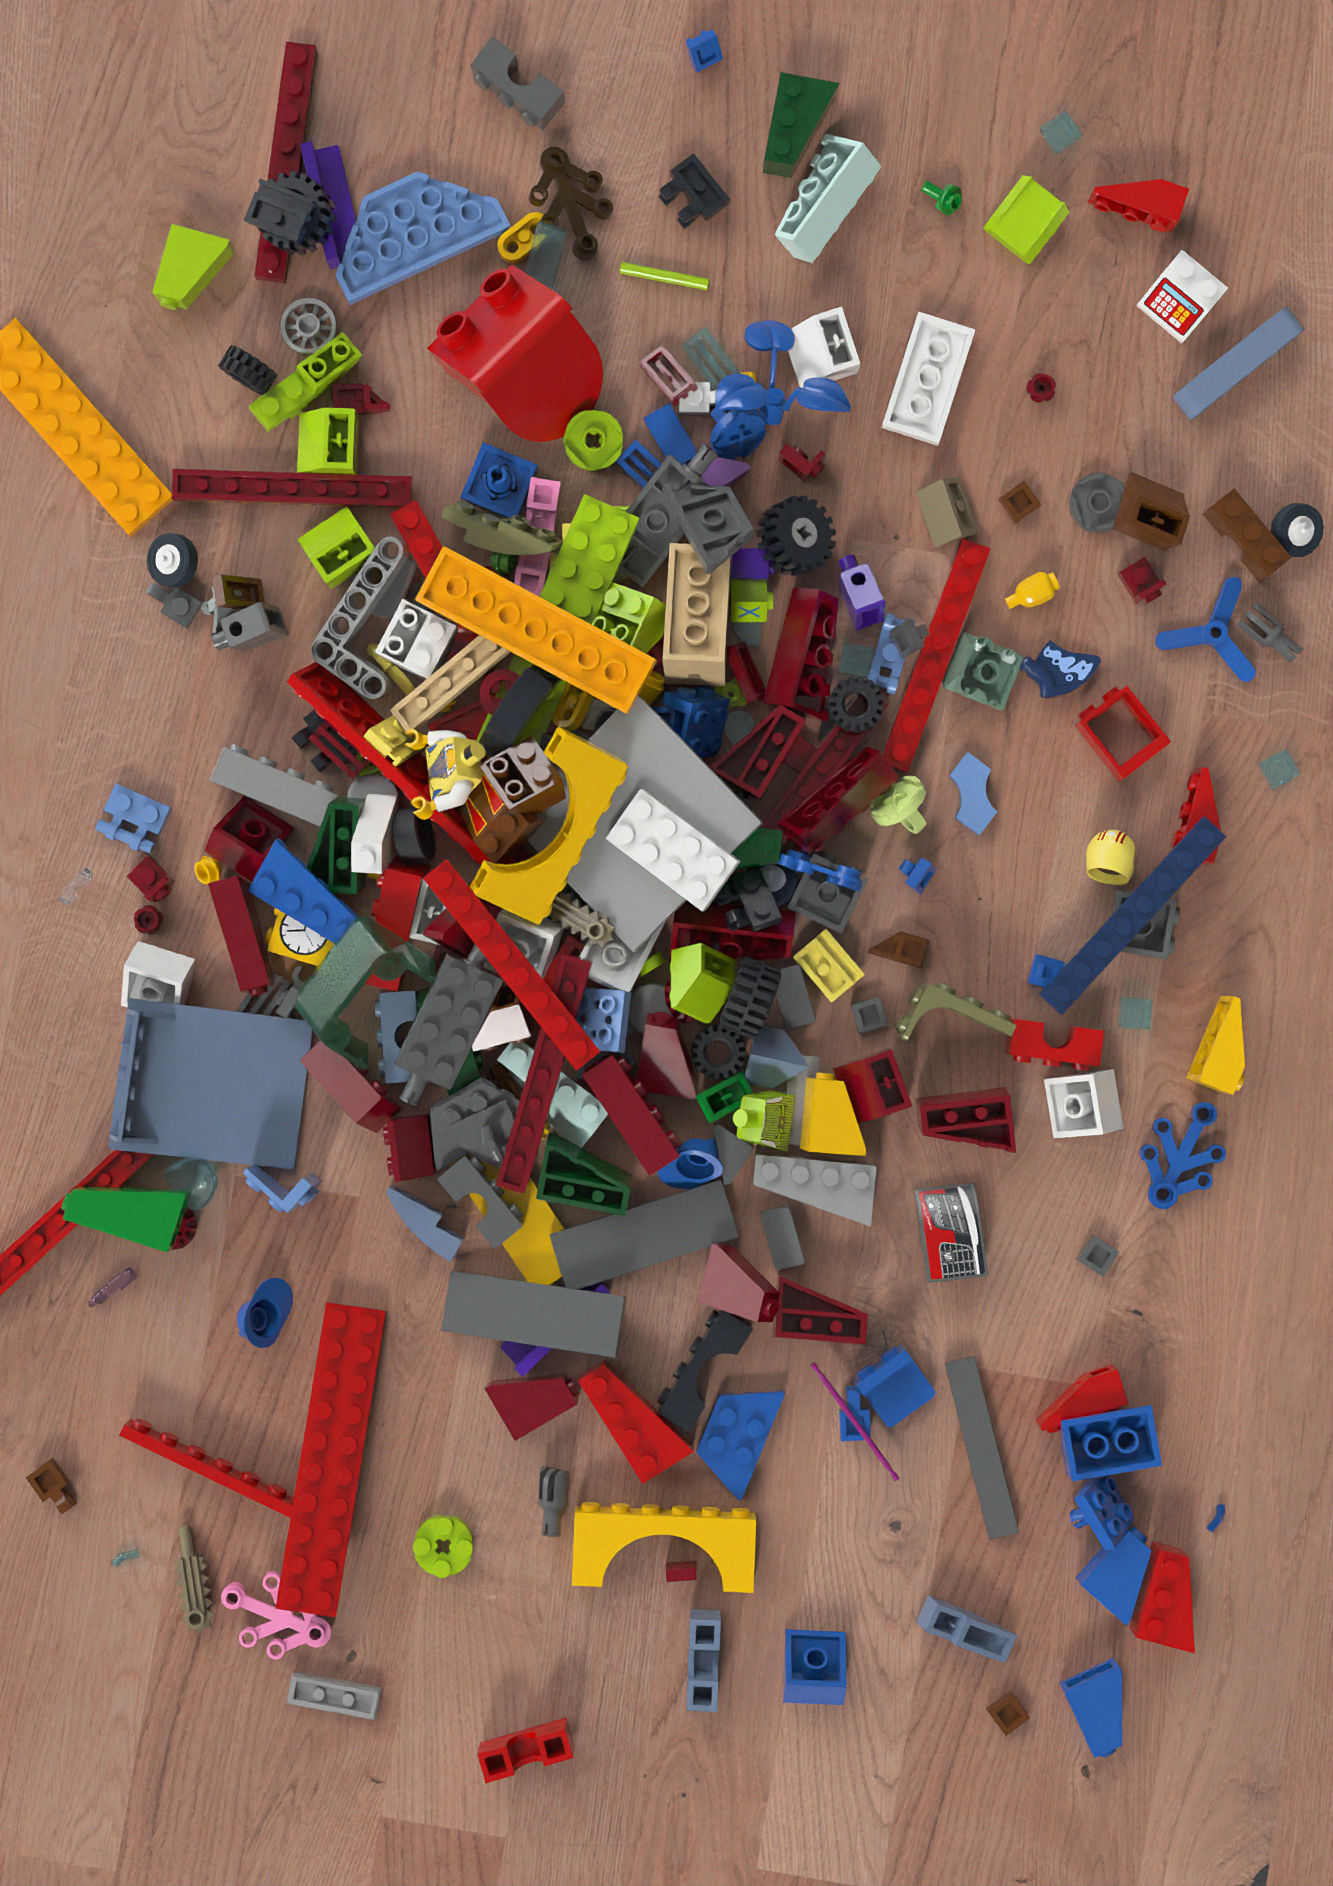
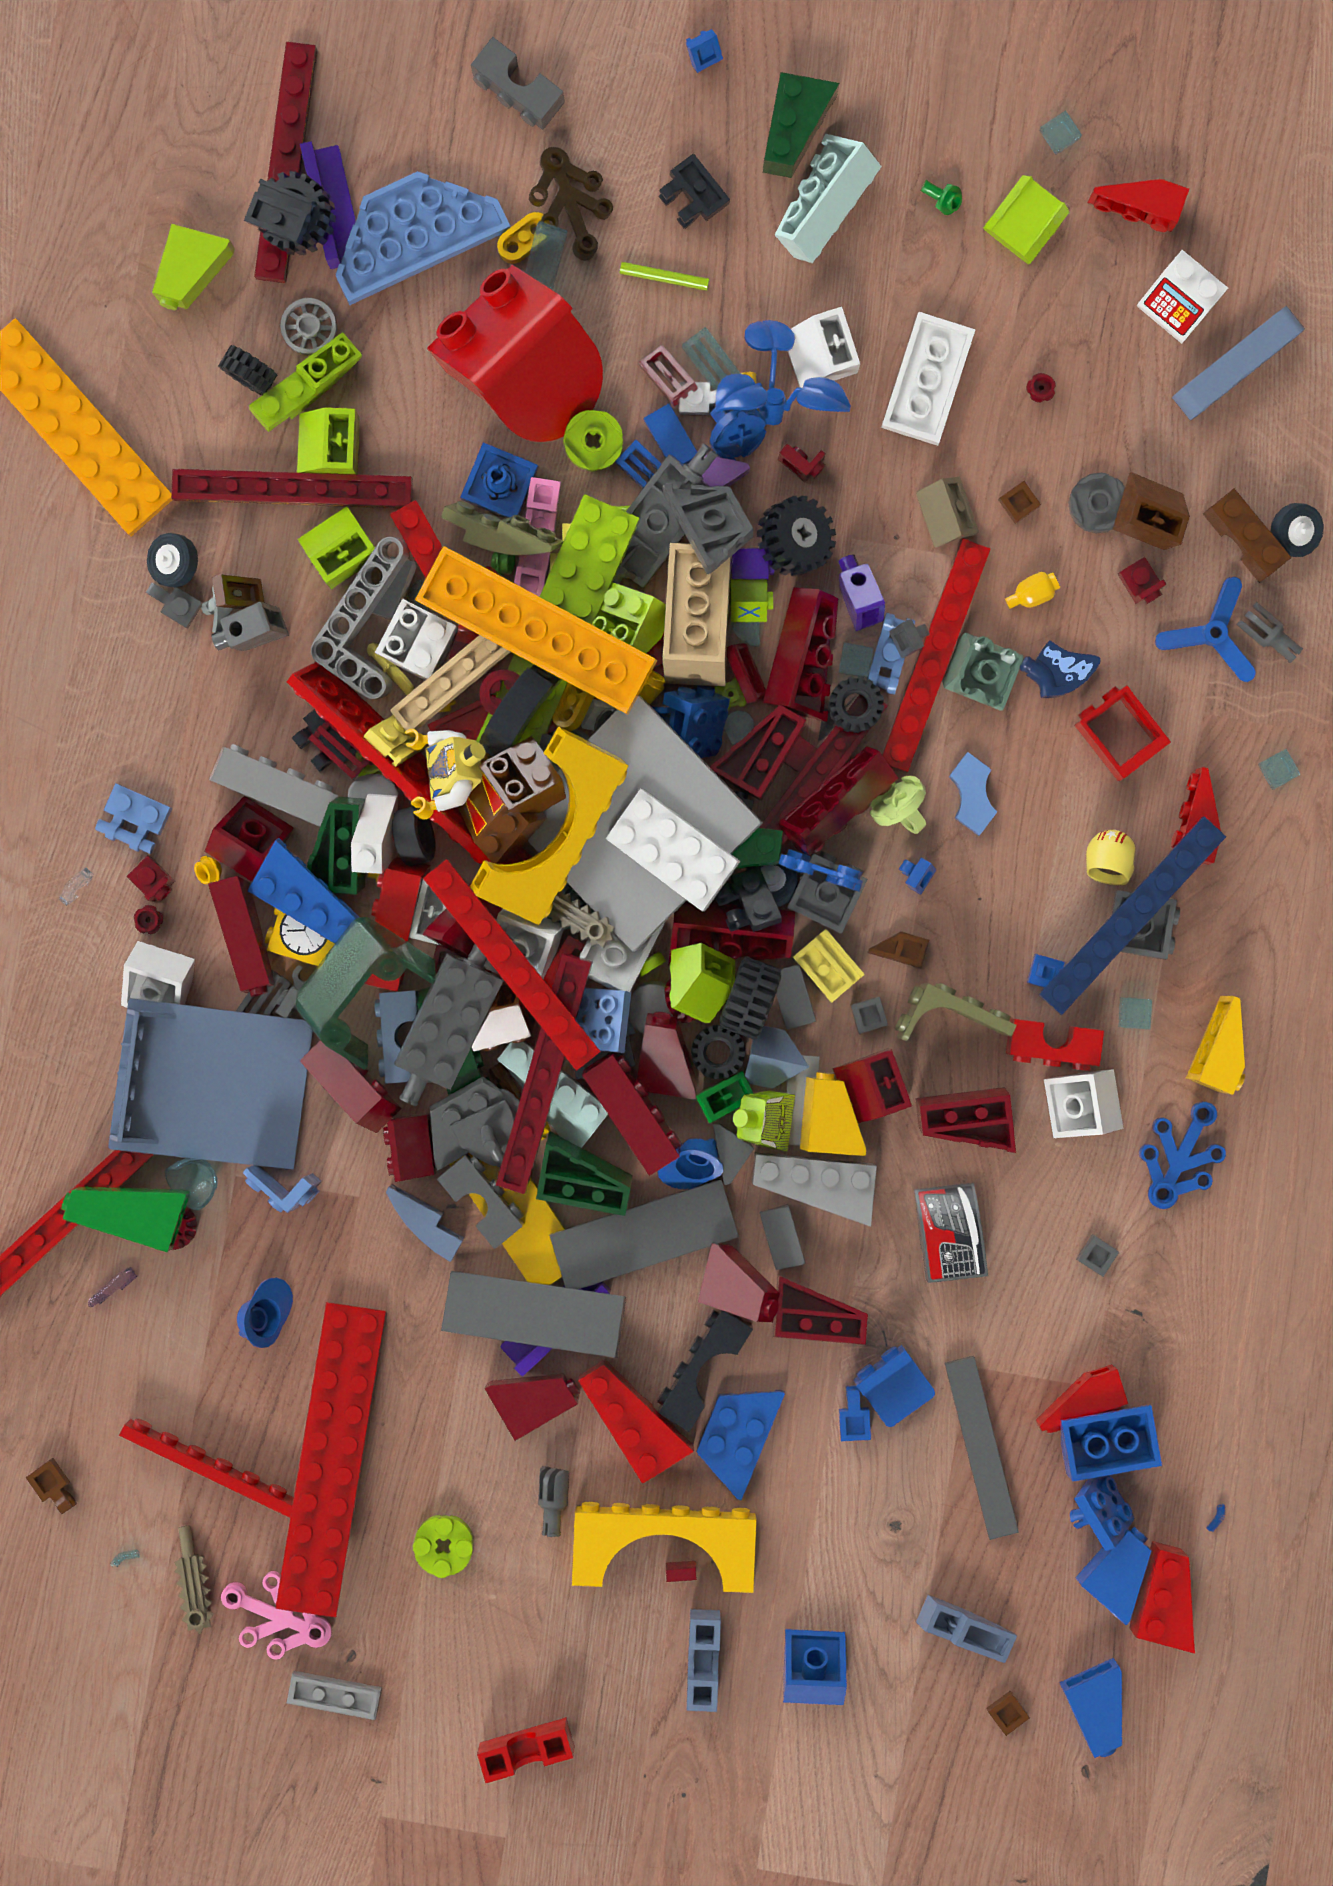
(358, 397): dark red slope -> none
(839, 1400): magenta piece -> none

